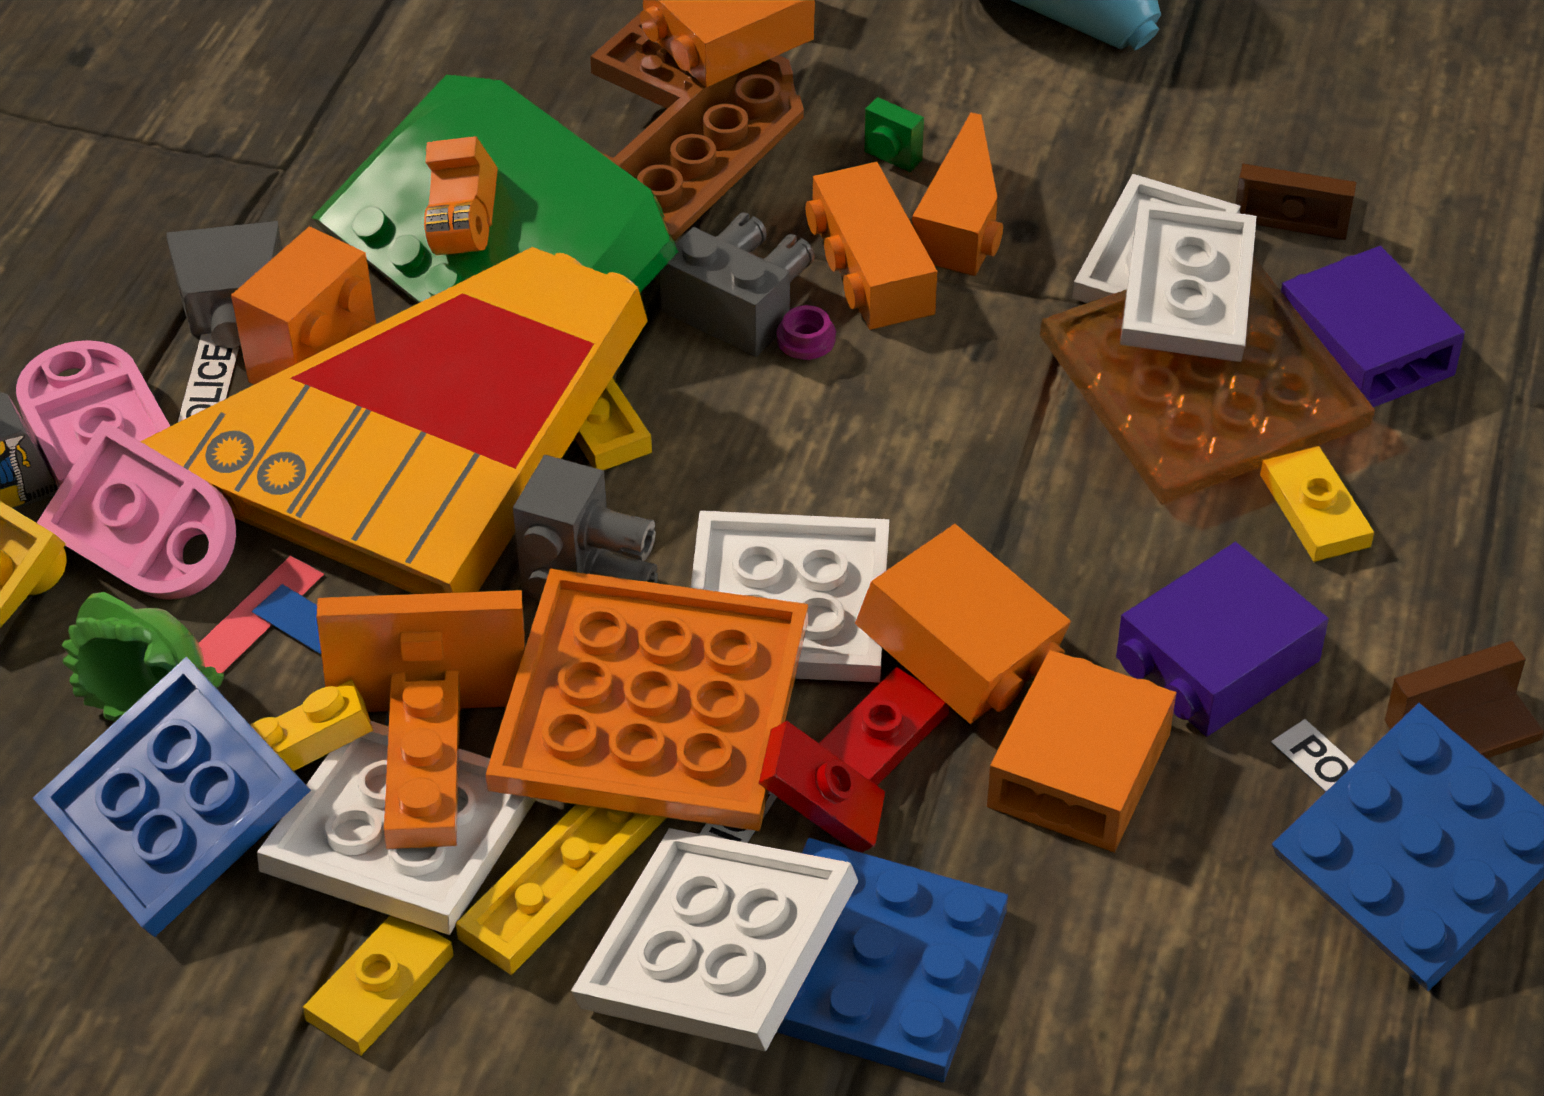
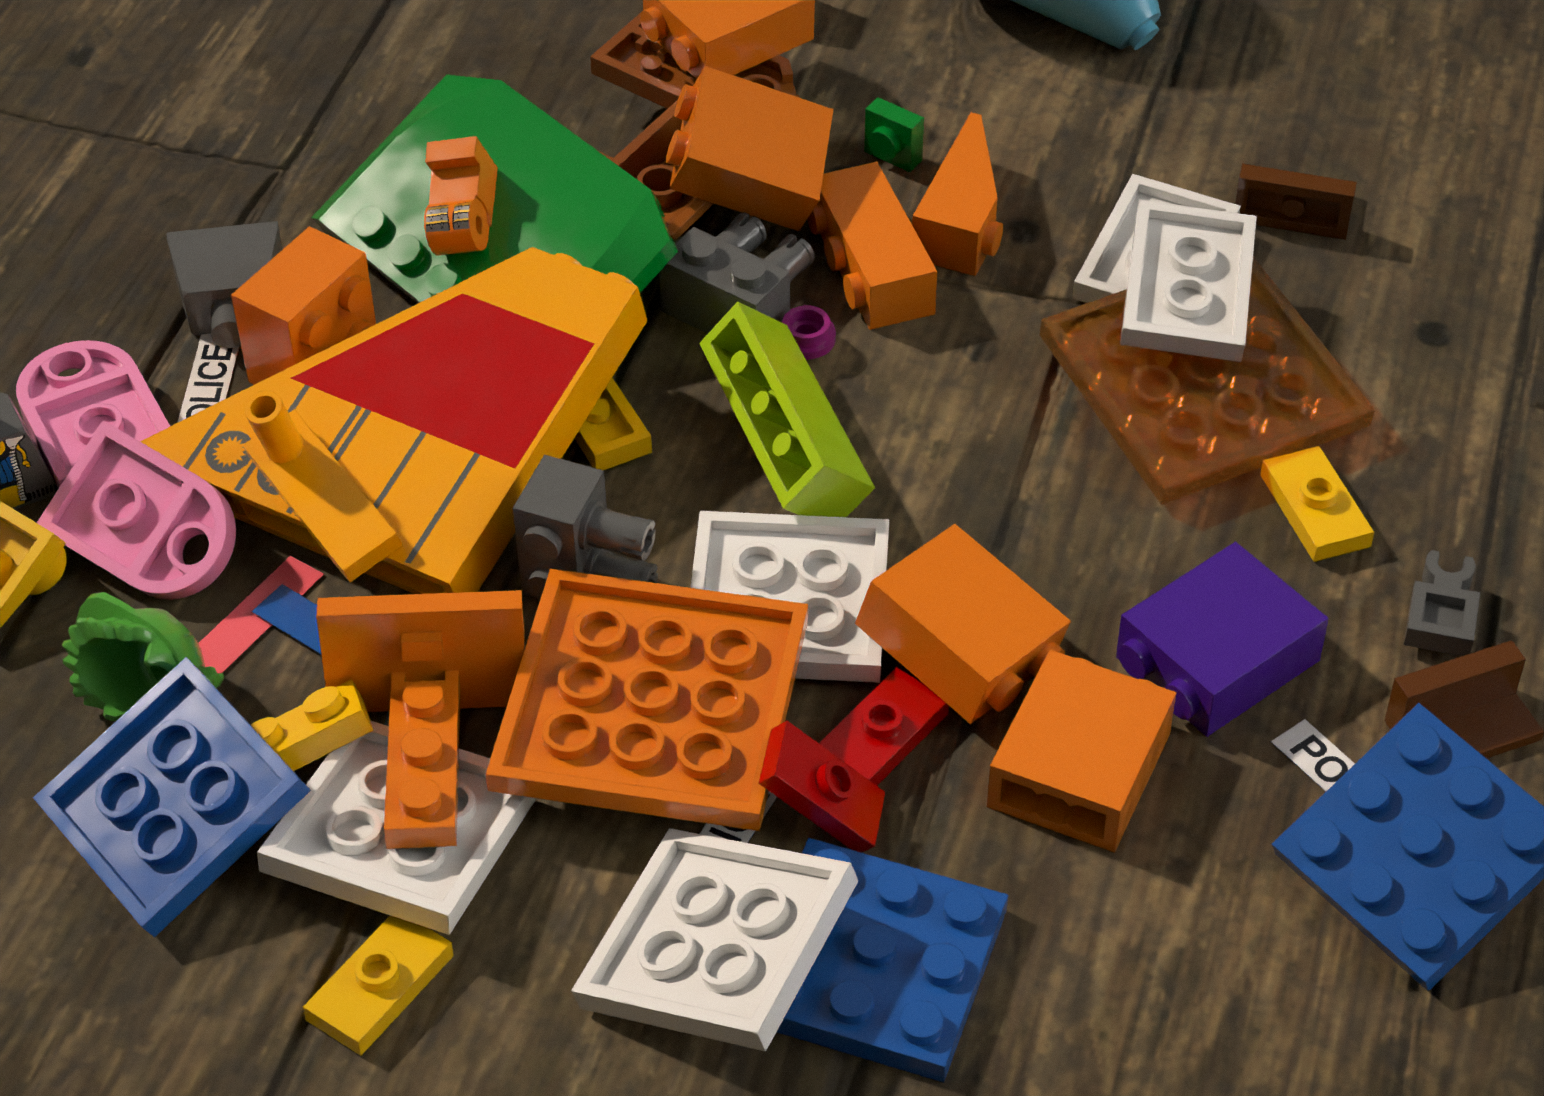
(317, 487): none -> light orange piece
(551, 882): yellow plate -> none
(749, 148): none -> orange brick
(785, 415): none -> lime brick
(1378, 324): dark purple brick -> none
(1443, 609): none -> dark grey plate

